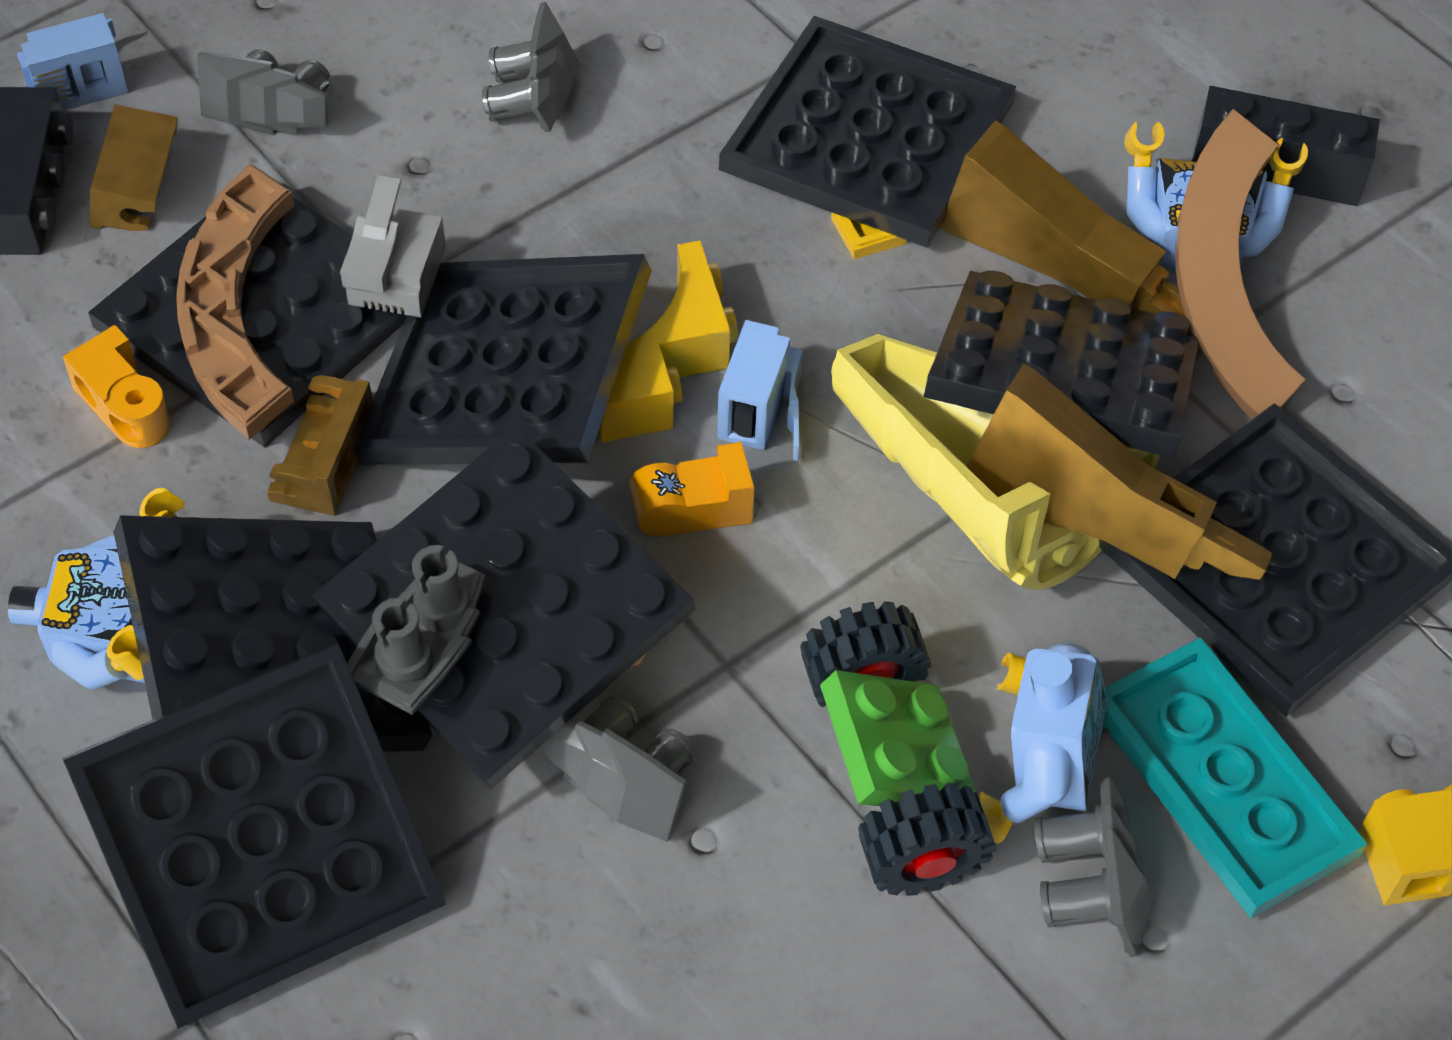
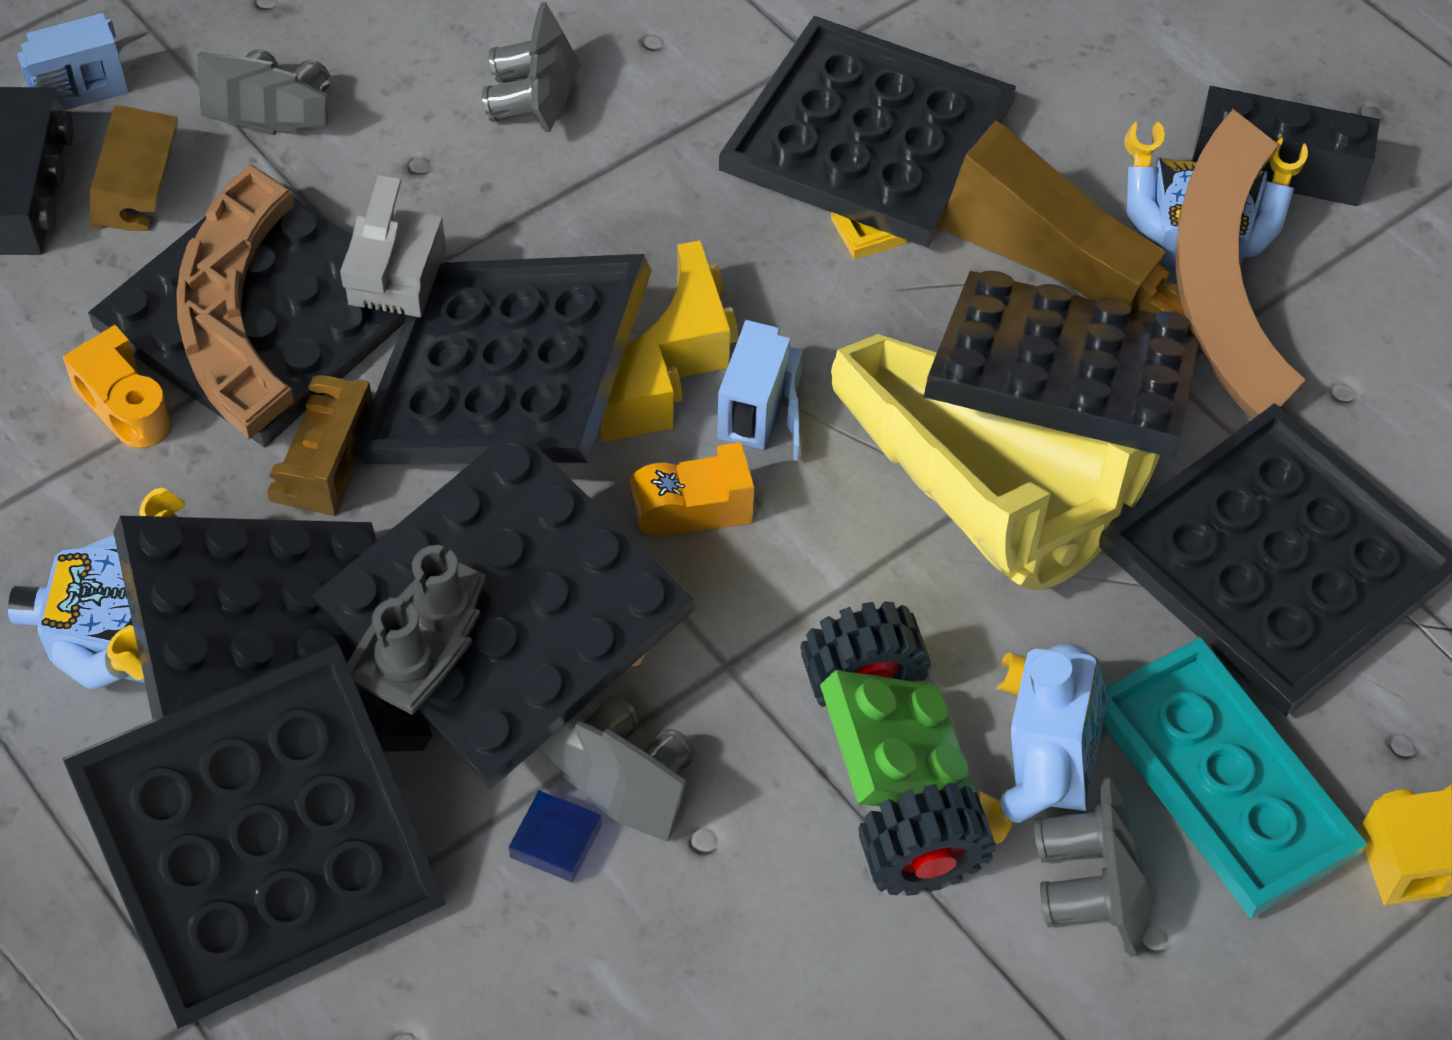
(555, 836): none -> clear blue tile
(1103, 485): pearl gold piece -> none

